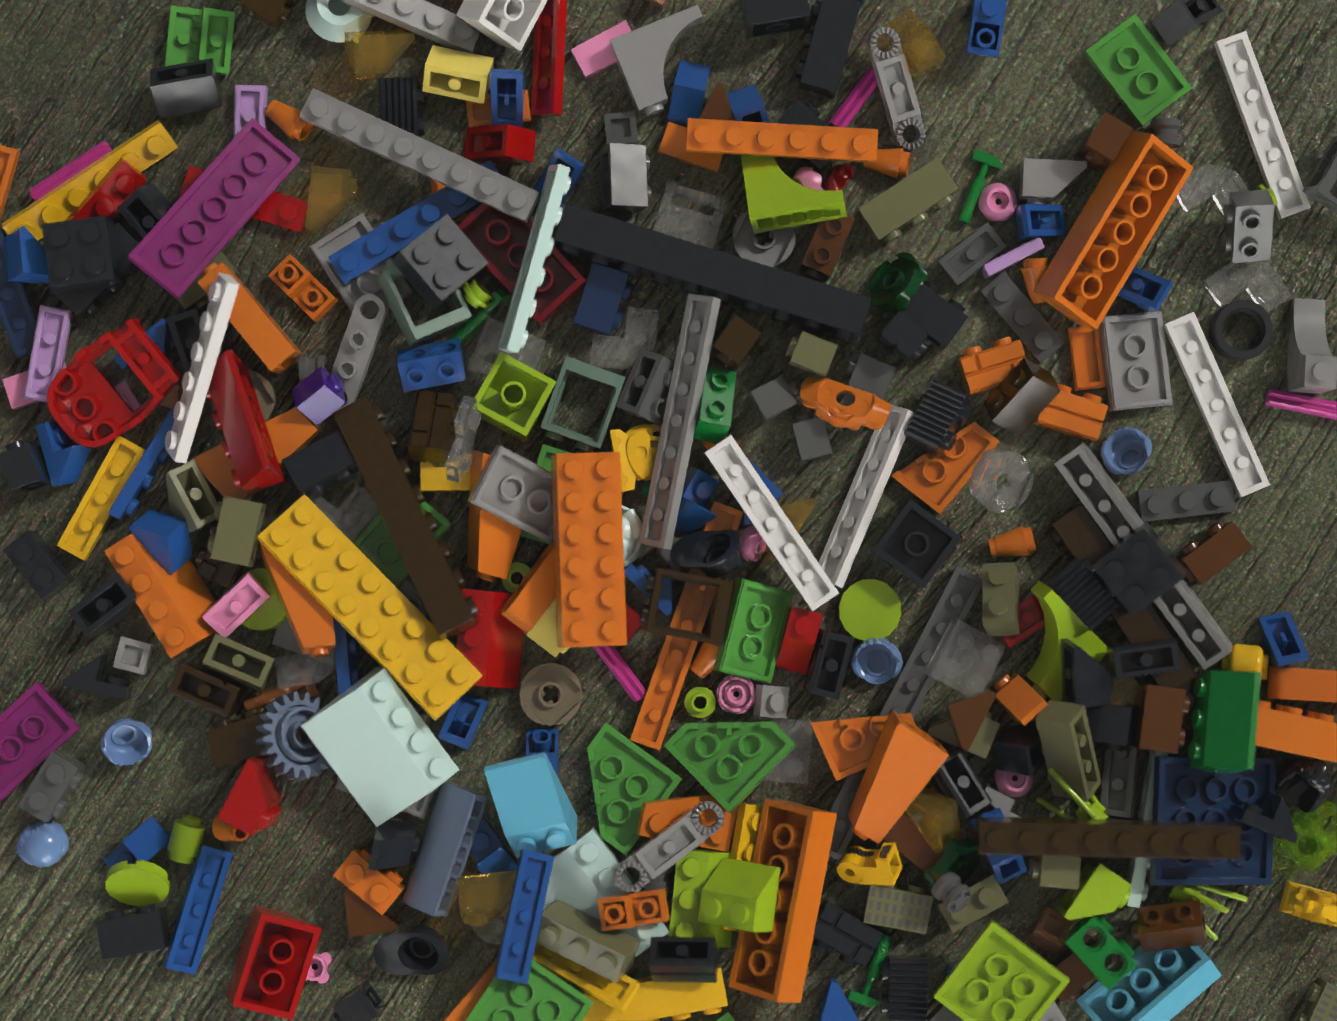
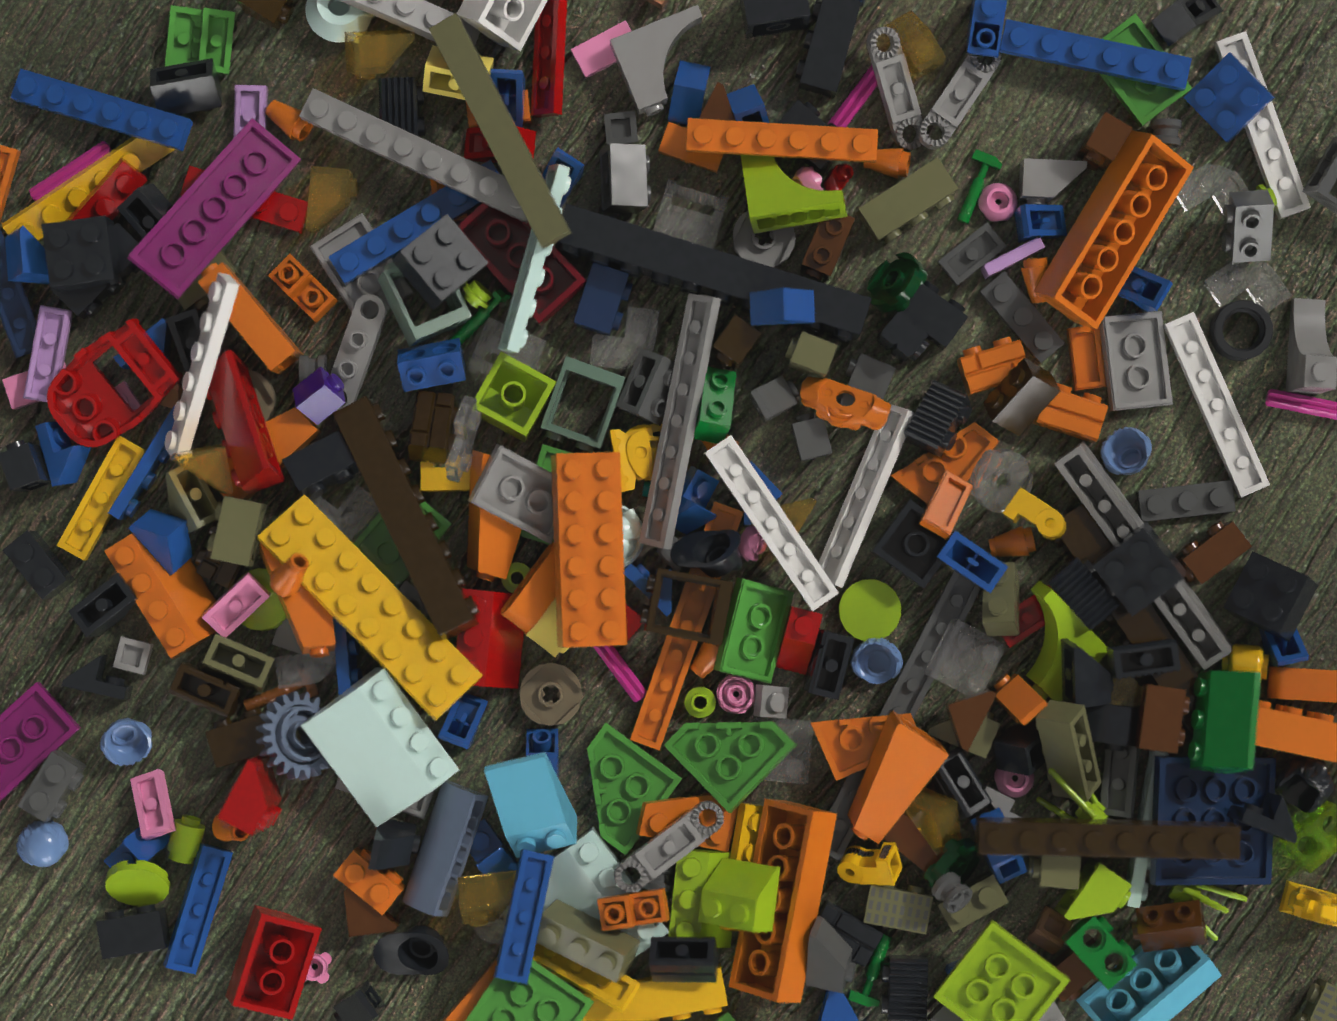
(102, 109): none -> blue plate
(152, 804): none -> bright pink plate
(209, 465): none -> clear yellow slope
(288, 576): none -> orange cone
(500, 131): none -> olive tile
(782, 306): none -> blue slope
(828, 958): none -> dark grey slope
(946, 504): none -> orange tile
(956, 99): none -> light grey plate
(972, 562): none -> blue slope
(1044, 517): none -> yellow leg
(1095, 55): none -> blue plate
(1229, 97): none -> blue plate
(1271, 596): none -> black brick

